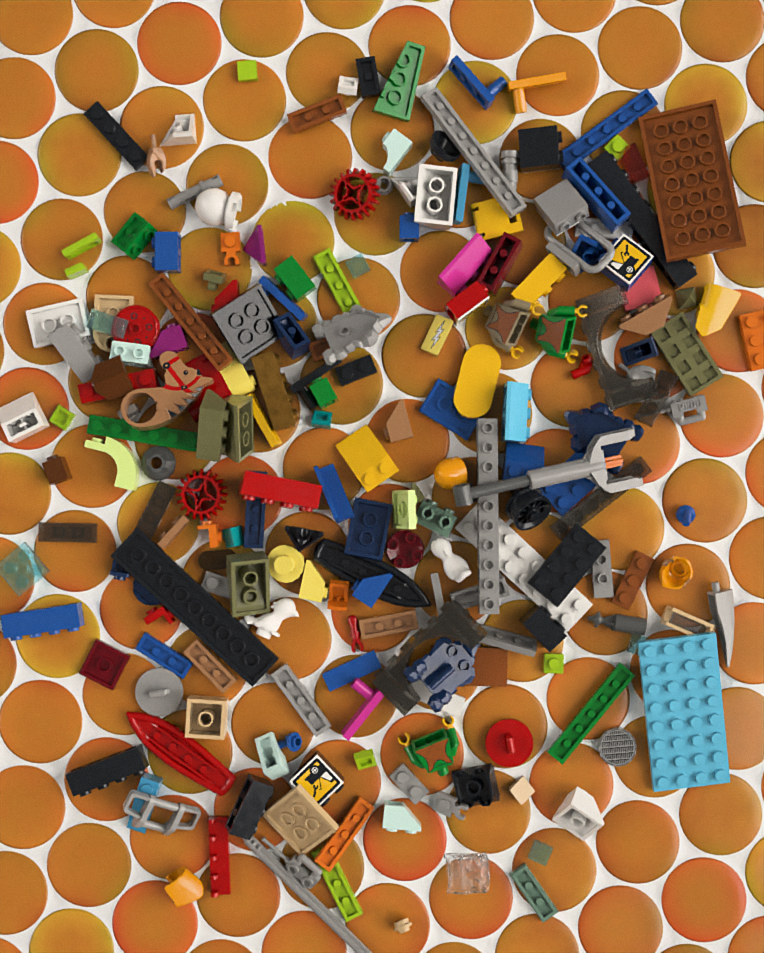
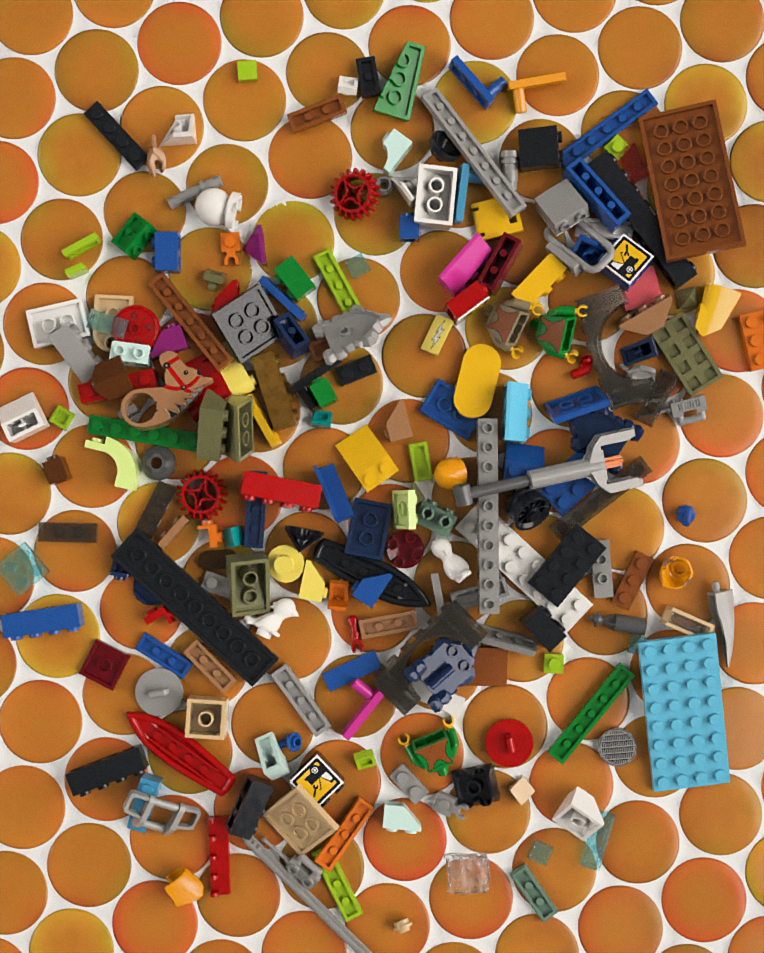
(420, 461): none -> lime tile
(576, 404): none -> blue tile
(597, 843): none -> clear light blue tile

